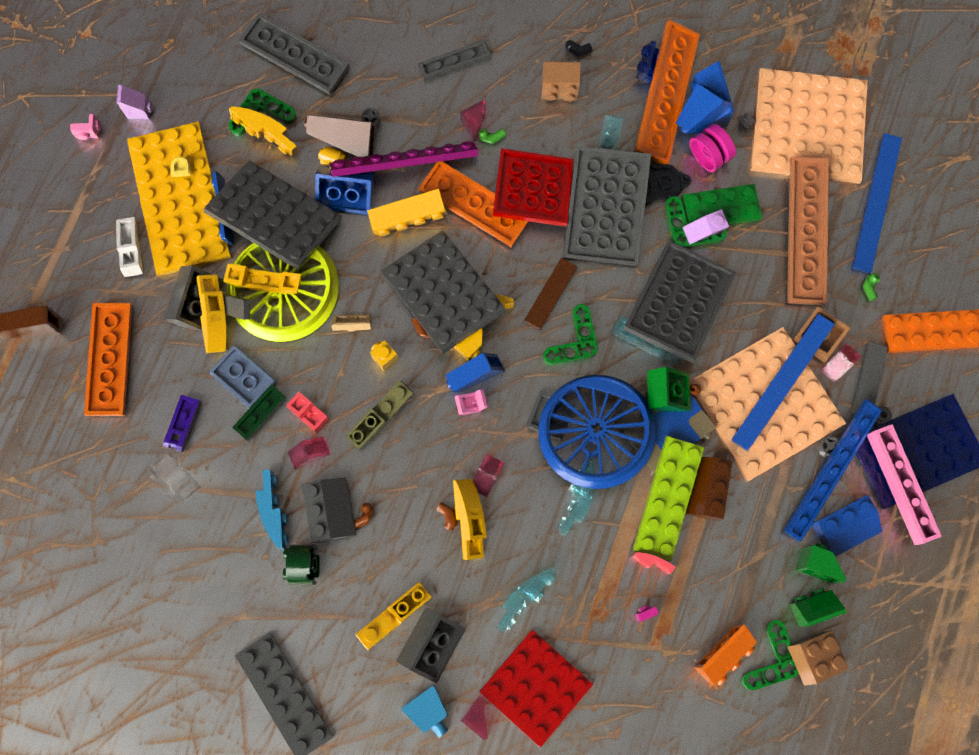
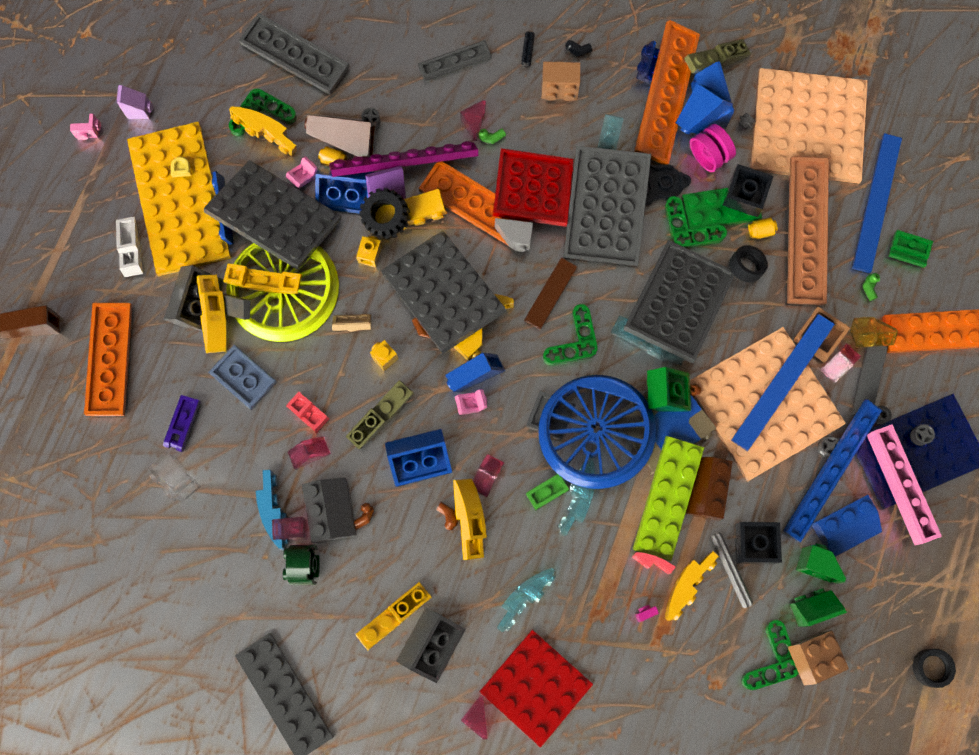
(259, 412): dark green plate -> none
(289, 529): none -> clear pink slope
(302, 173): none -> bright pink bracket
(369, 251): none -> yellow brick
(377, 200): none -> black tyre
(389, 178): none -> medium lavender tile
(418, 457): none -> blue slope
(427, 711): dark azure torso -> none
(515, 233): none -> light grey slope
(527, 48): none -> black axle
(547, 492): none -> bright green plate
(683, 591): none -> yellow slope
(705, 227): lavender slope -> none
(726, 53): none -> olive slope
(726, 655): orange slope -> none
(732, 570): none -> light grey axle
(747, 190): none -> black brick
(754, 255): none -> black tyre
(758, 543): none -> black brick
(762, 228): none -> yellow brick
(872, 332): none -> clear yellow slope
(910, 248): none -> green plate
(926, 432): none -> dark grey wheel
(949, 673): none -> black tyre

